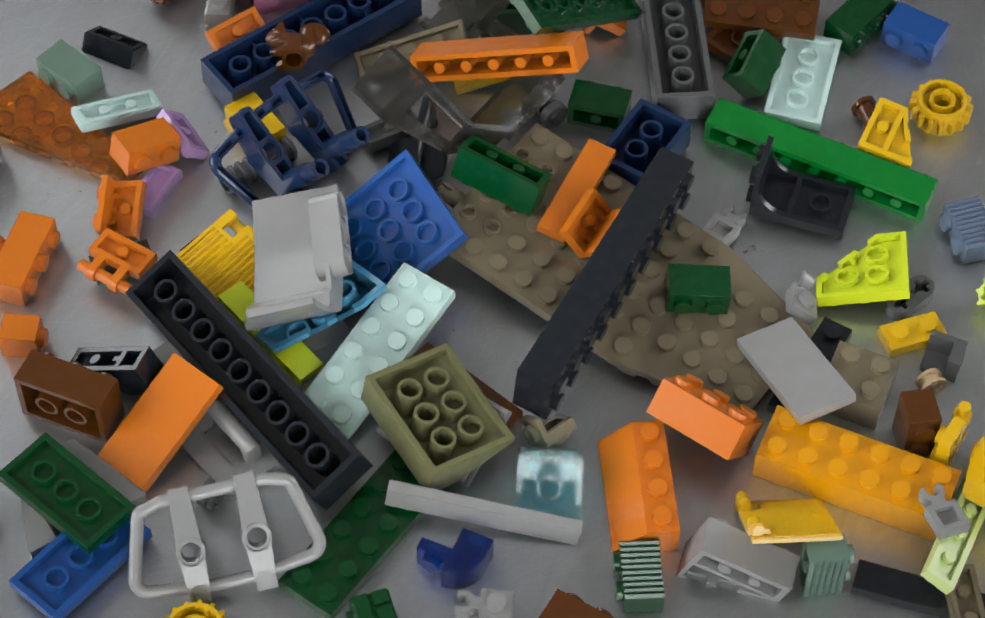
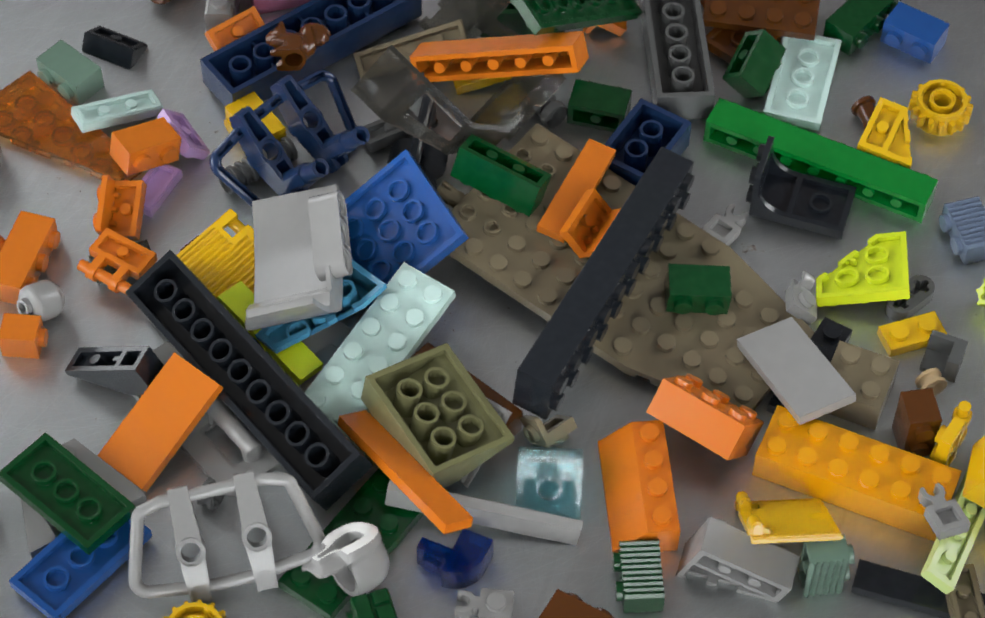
(41, 299): none -> light grey head
(69, 395): reddish brown brick -> none
(353, 557): none -> light grey piece
(405, 472): none -> orange tile

